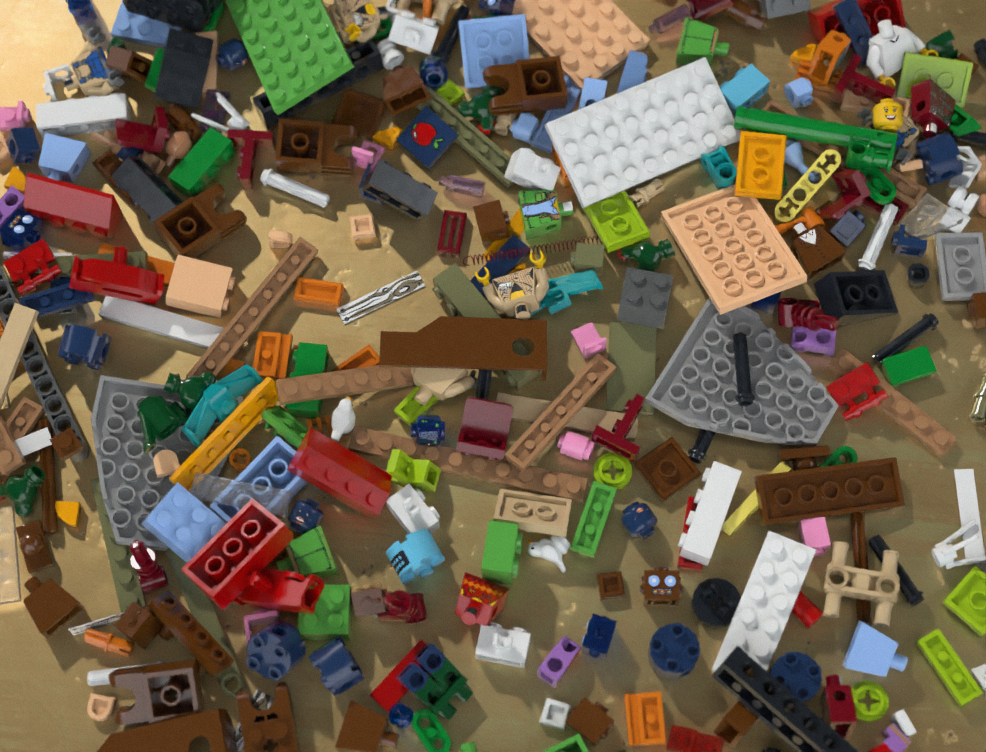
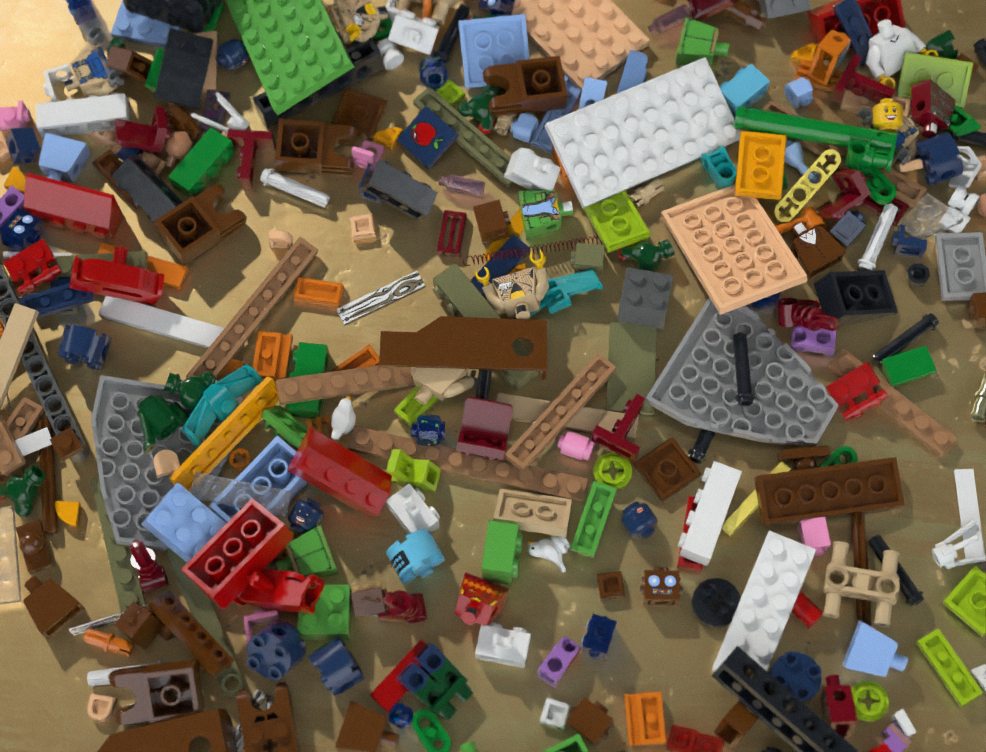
(200, 286): light nougat brick -> none
(403, 89): reddish brown torso -> none
(589, 340): bright pink bracket -> none
(673, 651): dark blue brick -> none

